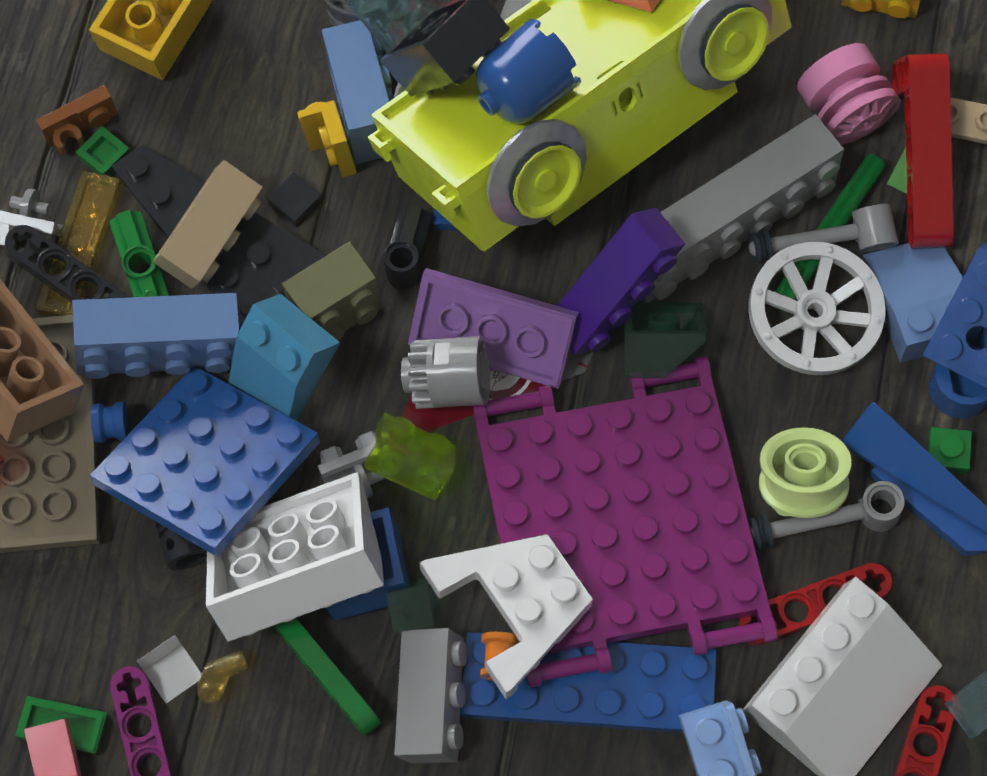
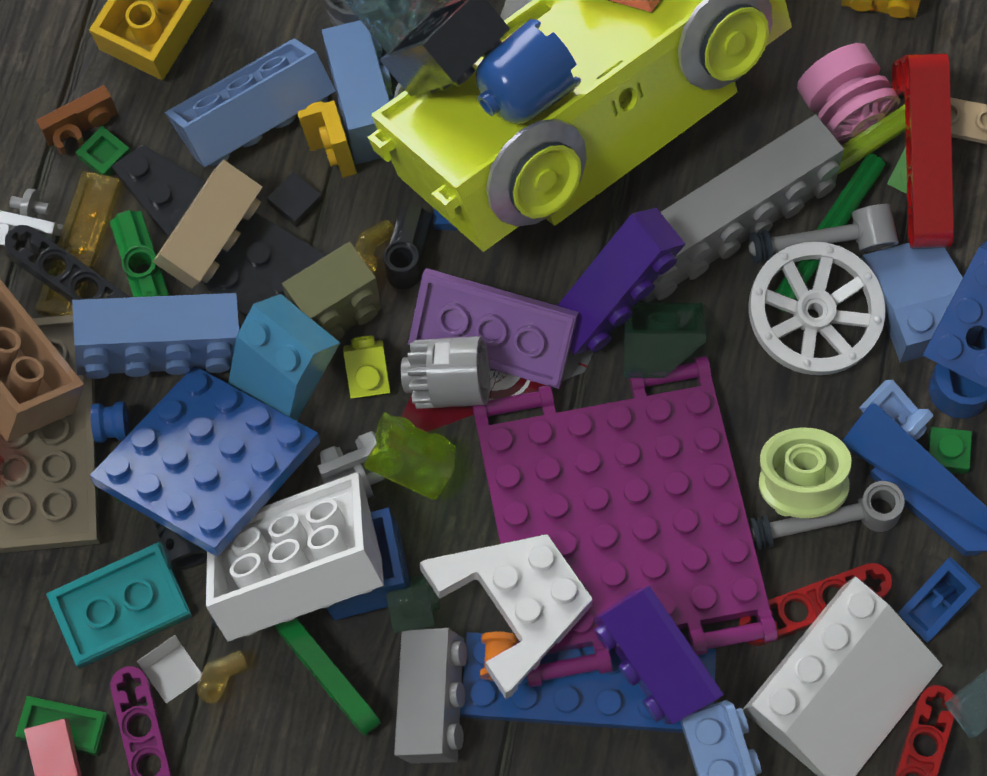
(118, 605): none -> teal tile
(251, 102): none -> medium blue slope
(366, 367): none -> neon yellow bracket
(371, 239): none -> clear yellow arm
(656, 656): none -> dark purple slope
(873, 138): none -> lime axle
(899, 408): none -> light blue bracket
(939, 600): none -> blue slope

